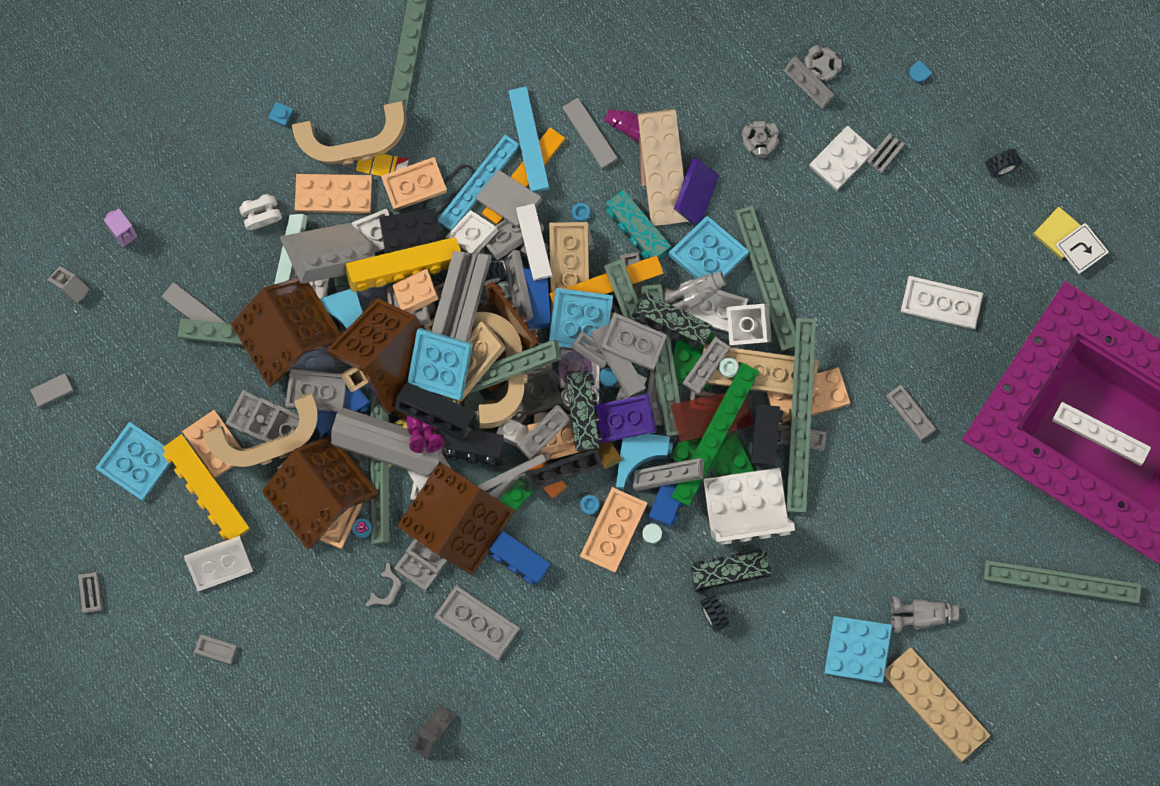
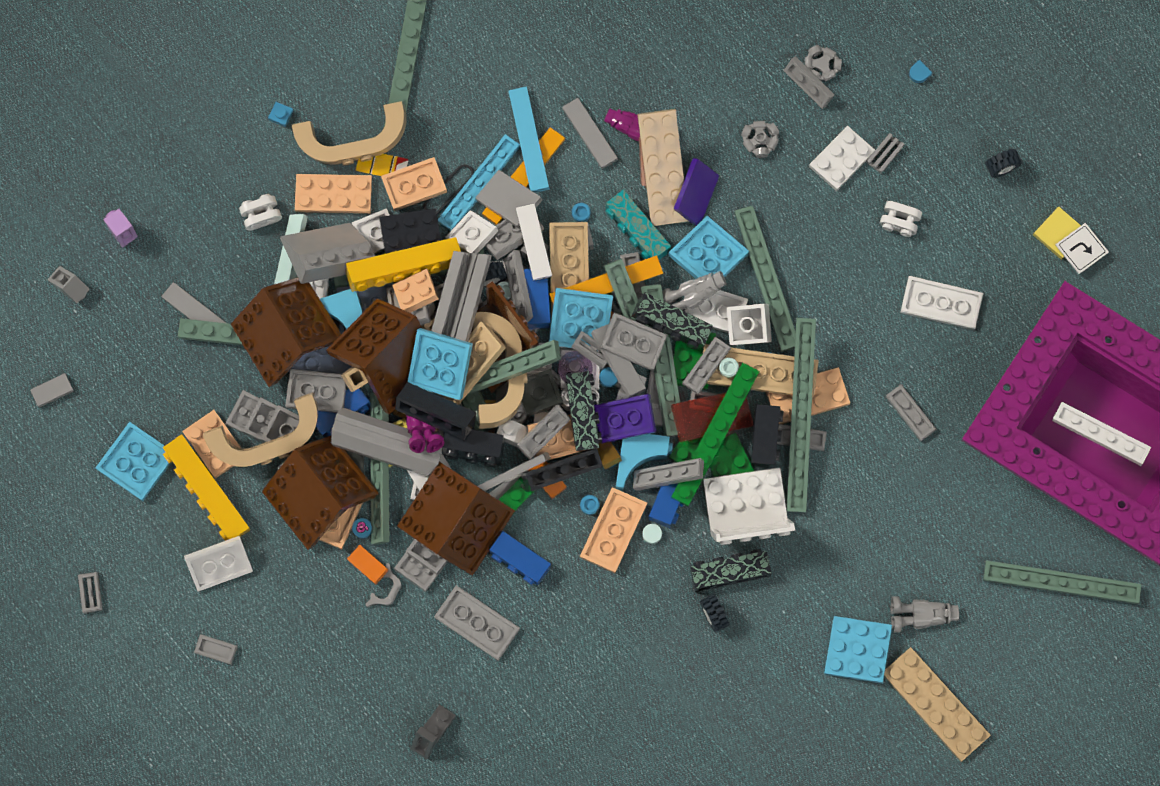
(367, 564): none -> orange tile
(905, 227): none -> white brick

